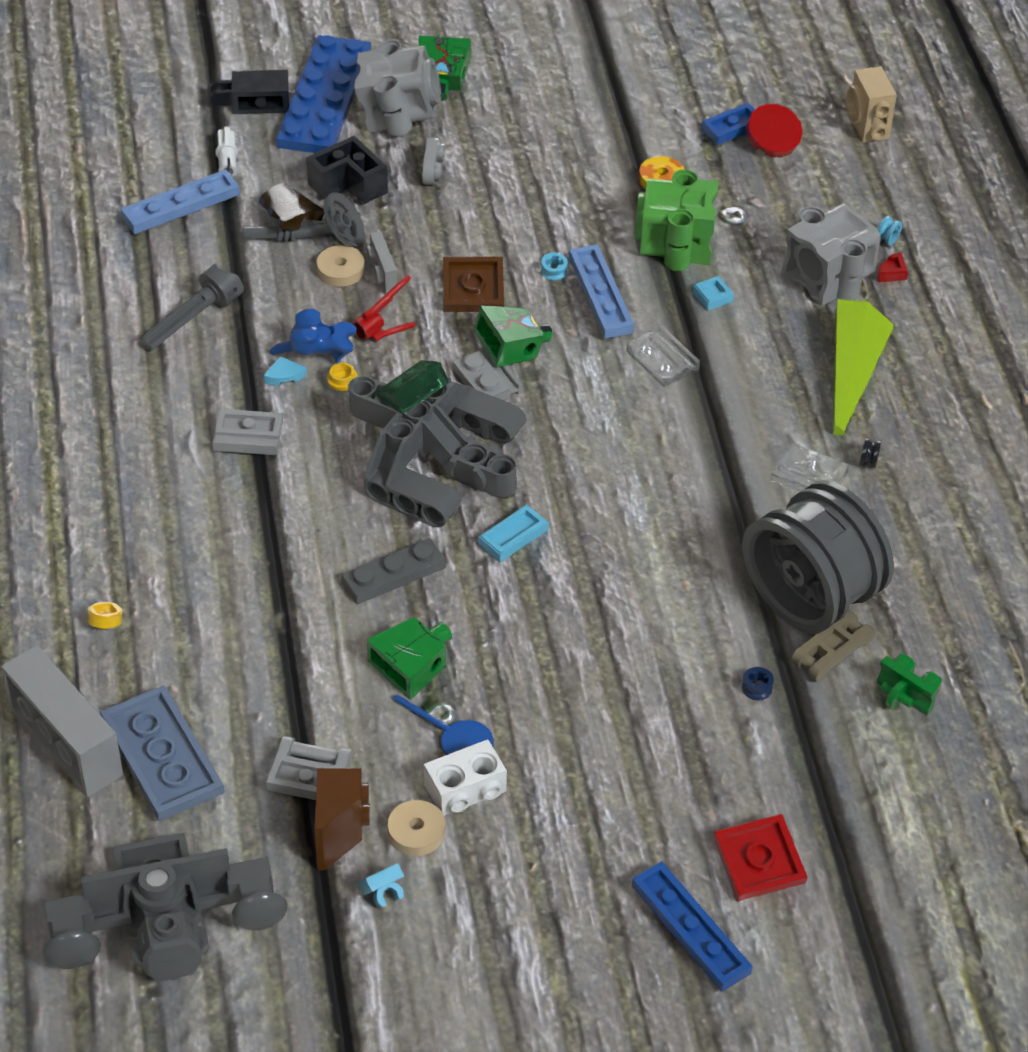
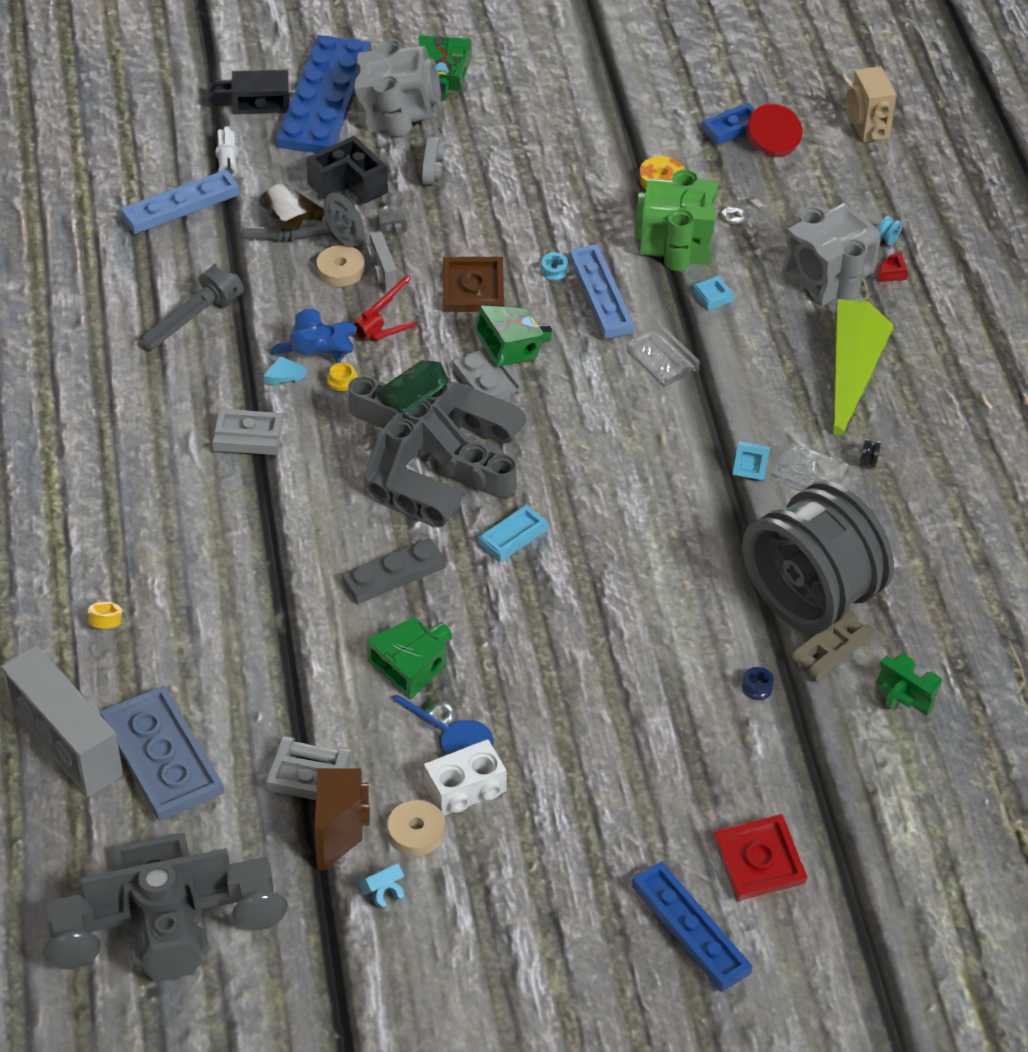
(392, 221): none -> flat silver piece
(751, 460): none -> medium azure tile

